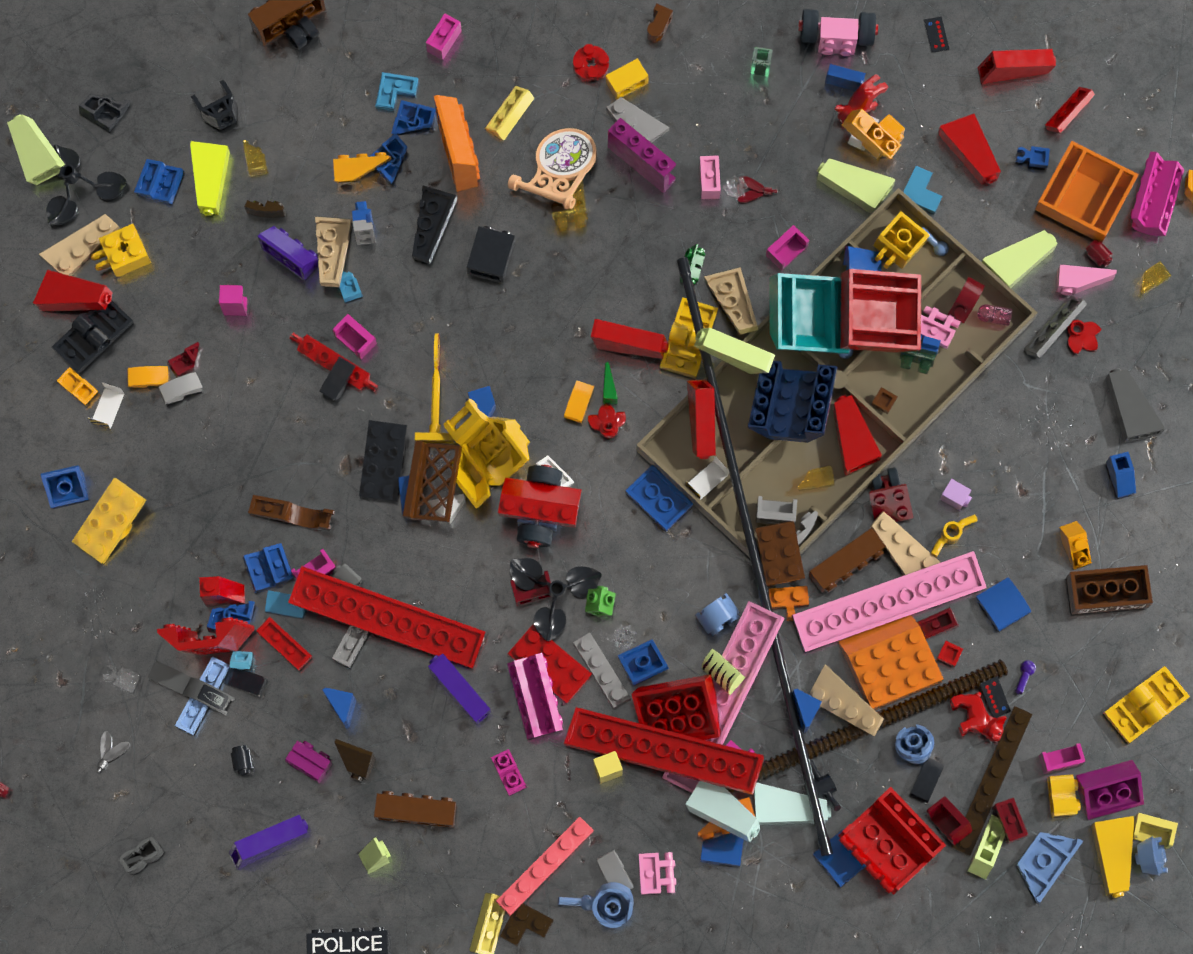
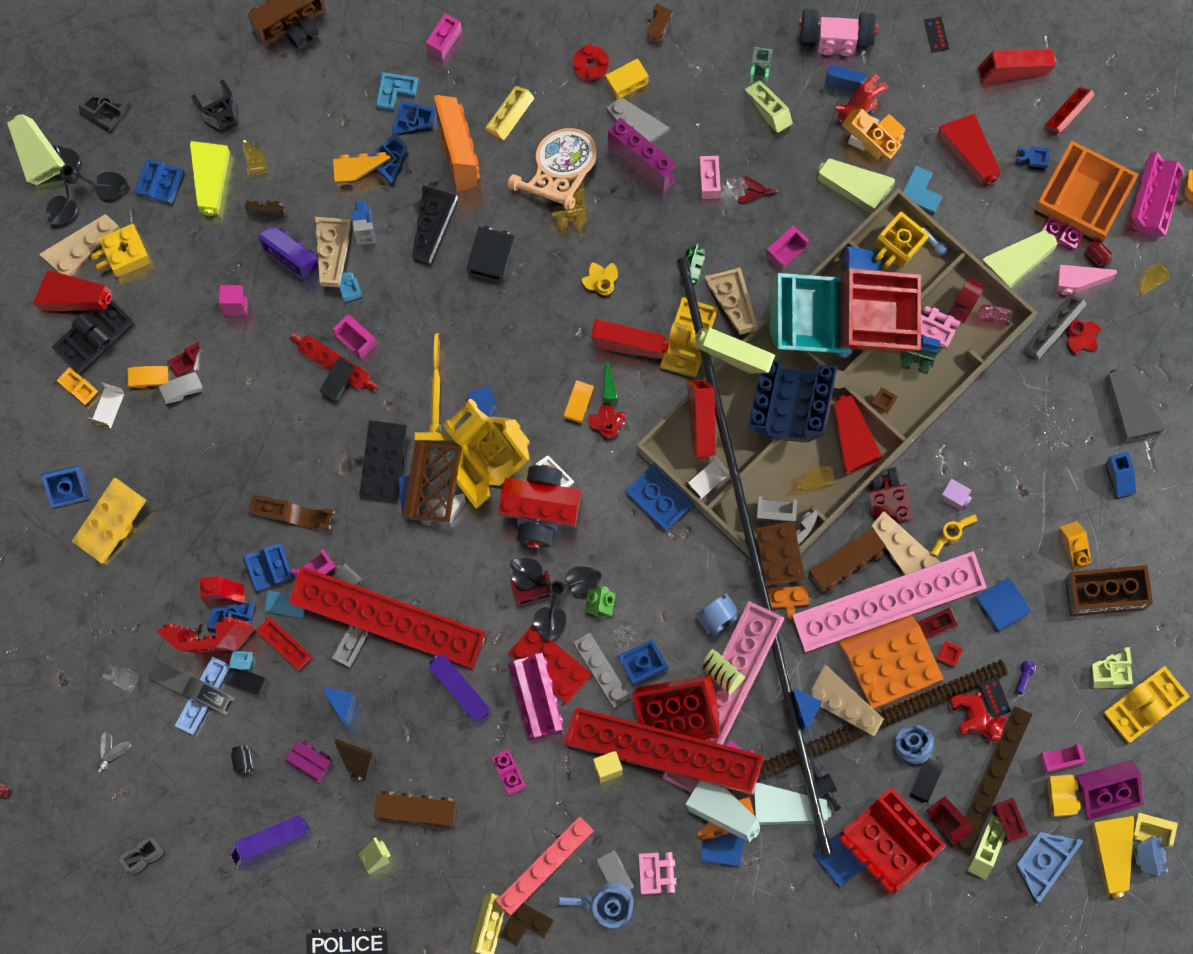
(599, 276): none -> yellow plate
(769, 106): none -> yellowish green slope
(1064, 234): none -> dark pink slope
(1113, 672): none -> yellowish green slope

